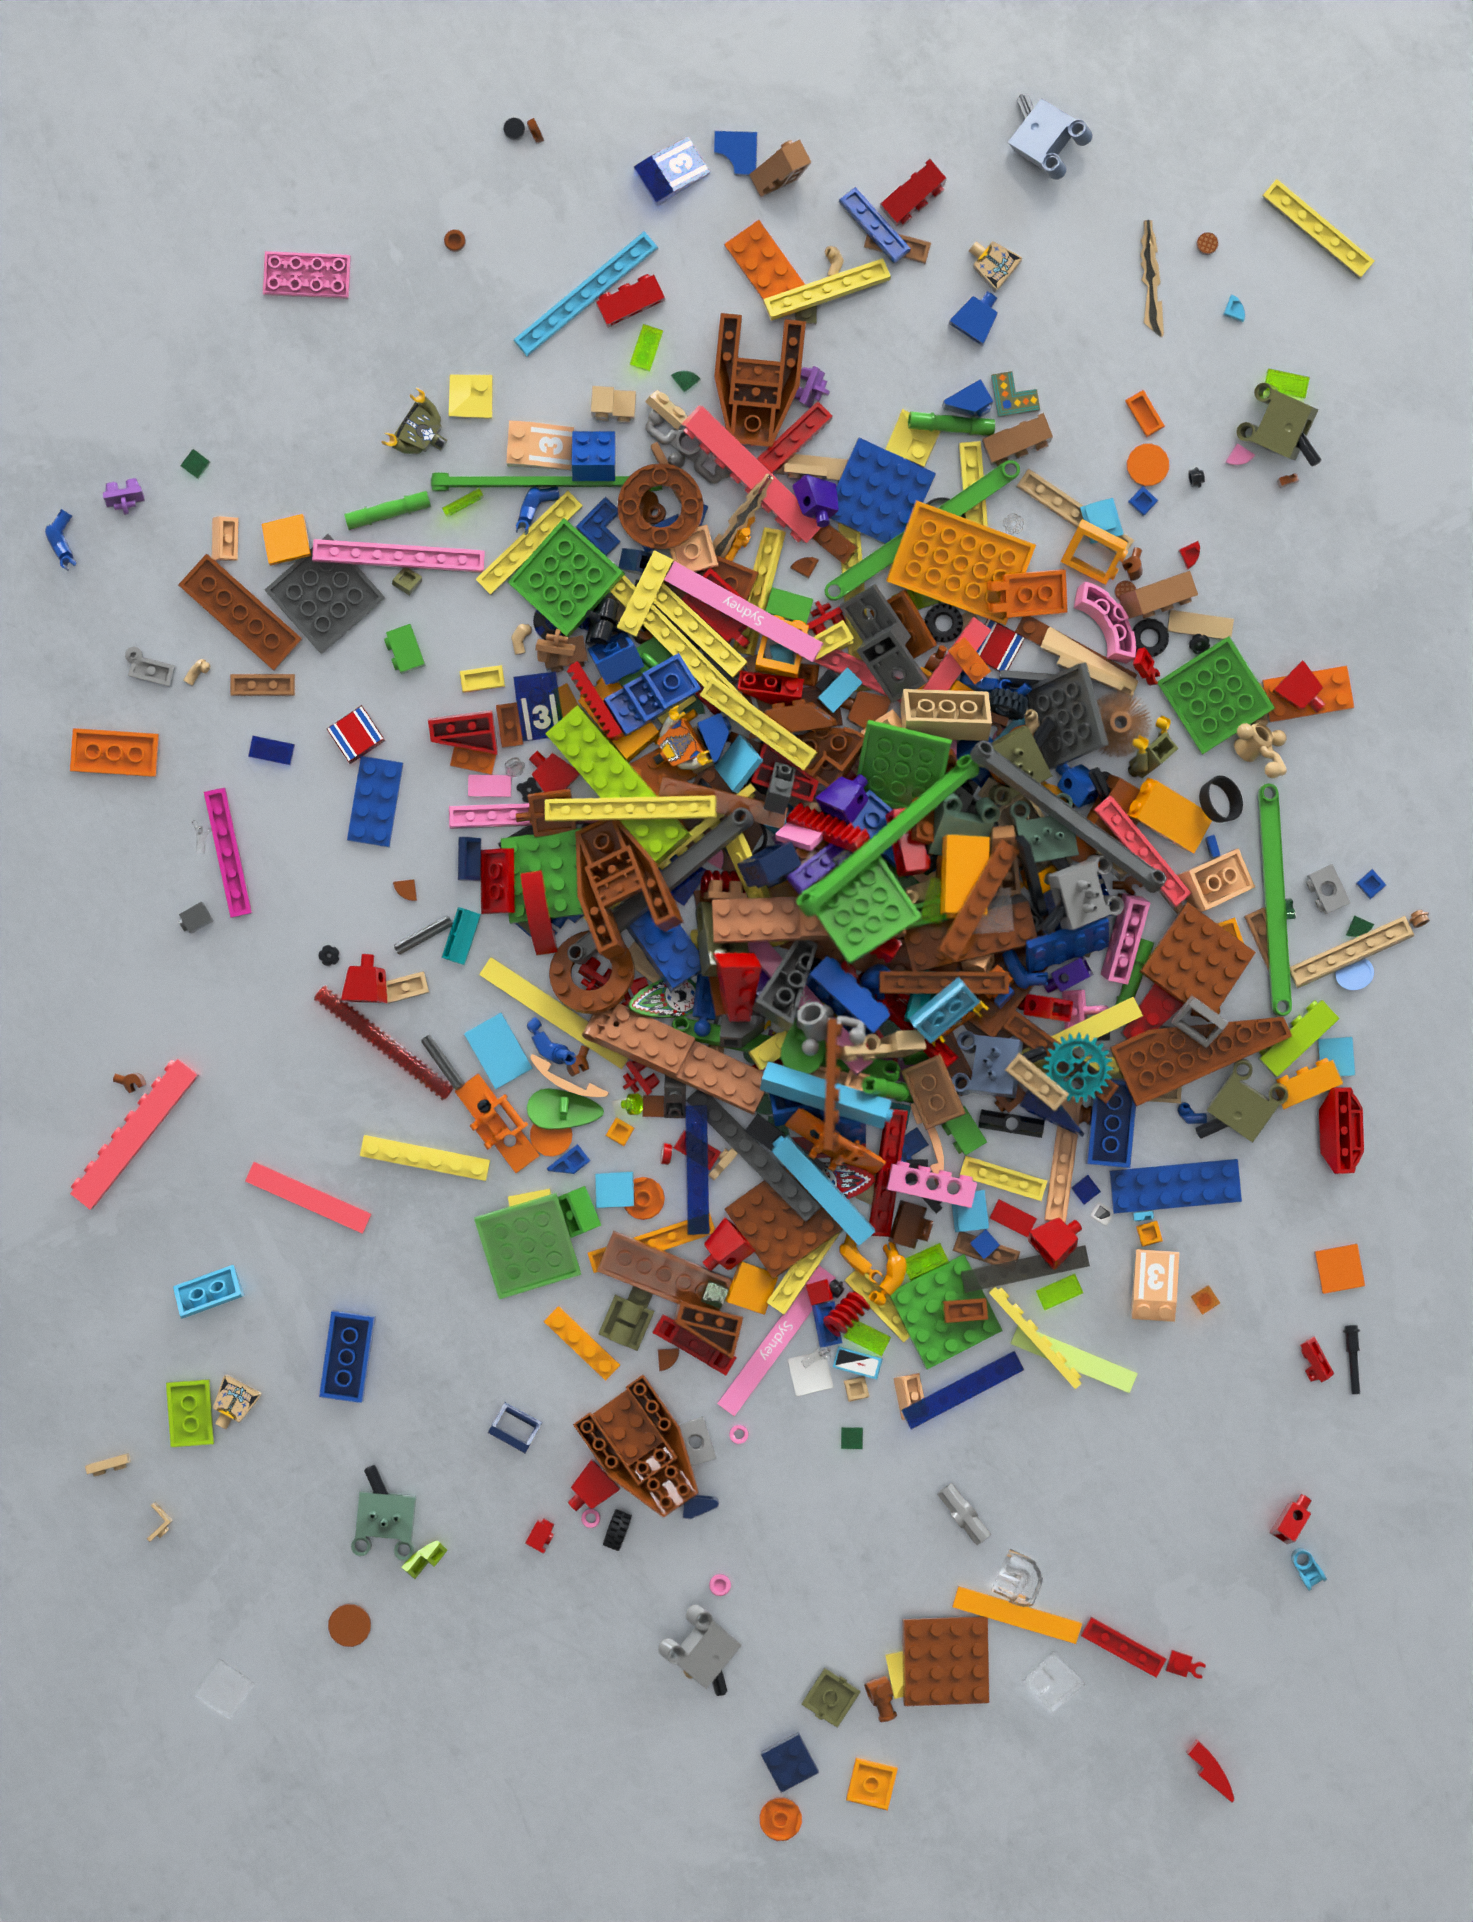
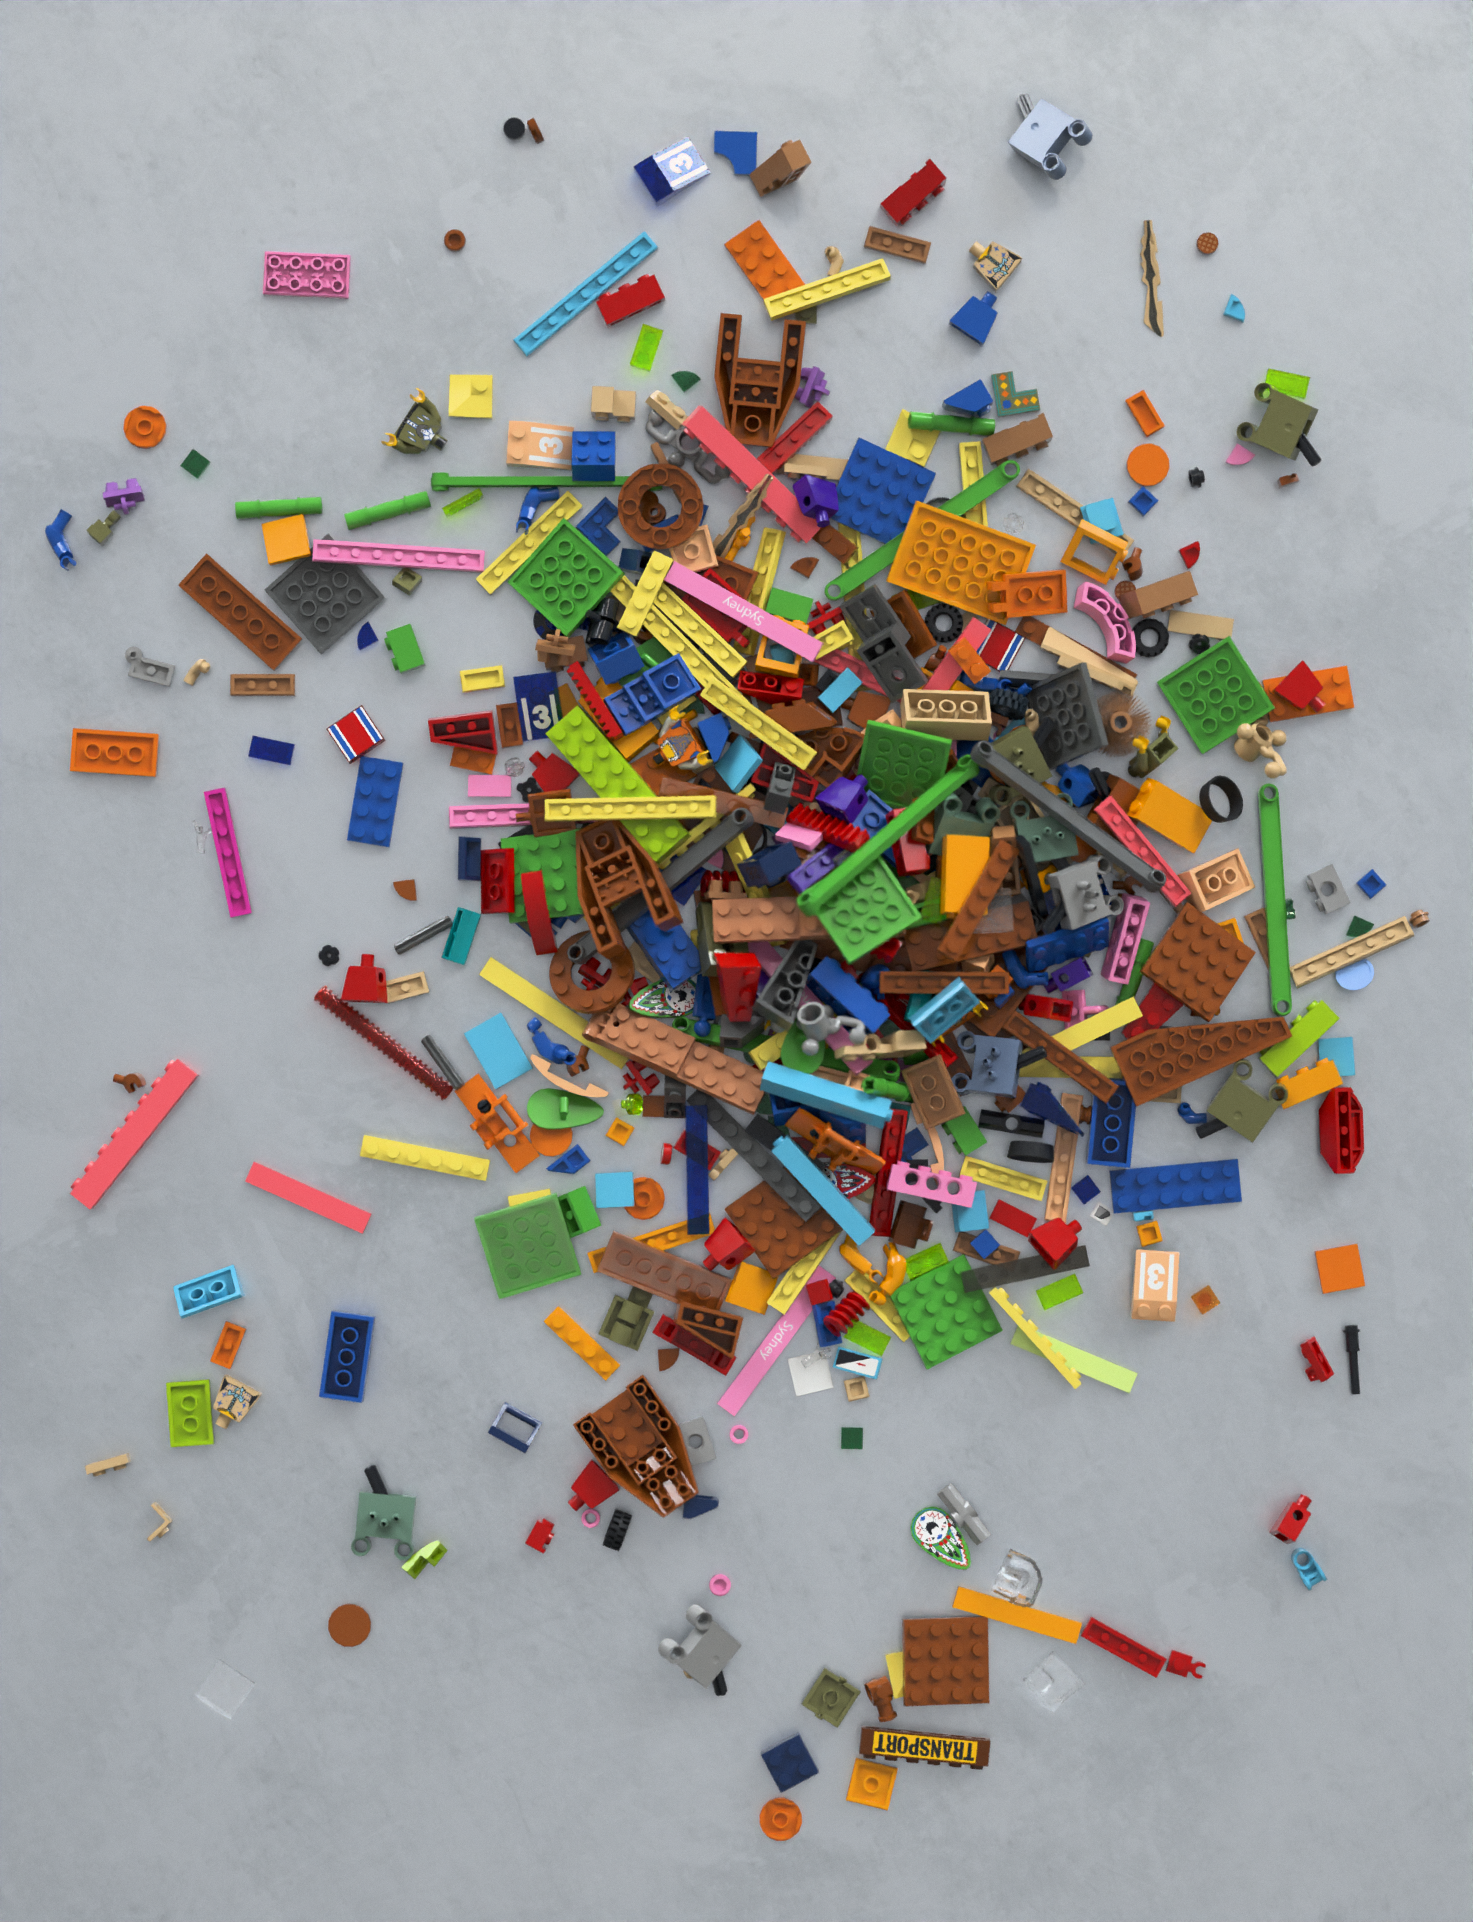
(100, 530): none -> olive piece
(145, 427): none -> orange tile
(195, 918): dark grey brick -> none
(225, 538): light nougat slope -> none
(228, 1345): none -> orange plate
(278, 507): none -> bright green piece
(366, 636): none -> clear blue tile
(518, 637): tan arm -> none
(714, 1294): clear green tile -> none
(832, 1074): dark orange plate -> none
(874, 225): tile -> none
(908, 1390): light nougat slope -> none
(924, 1746): none -> brick
(941, 1537): none -> shield
(962, 1390): clear blue tile -> none
(965, 1310): dark orange plate -> none
(1031, 1152): none -> black tyre
(1037, 1082): tan tile -> none
(1092, 1082): teal gear -> none
(1144, 665): red plate -> none
(1194, 1003): light grey tile -> none
(1210, 1769): red slope -> none
(1212, 846): blue tile -> none
(1318, 228): light yellow plate -> none

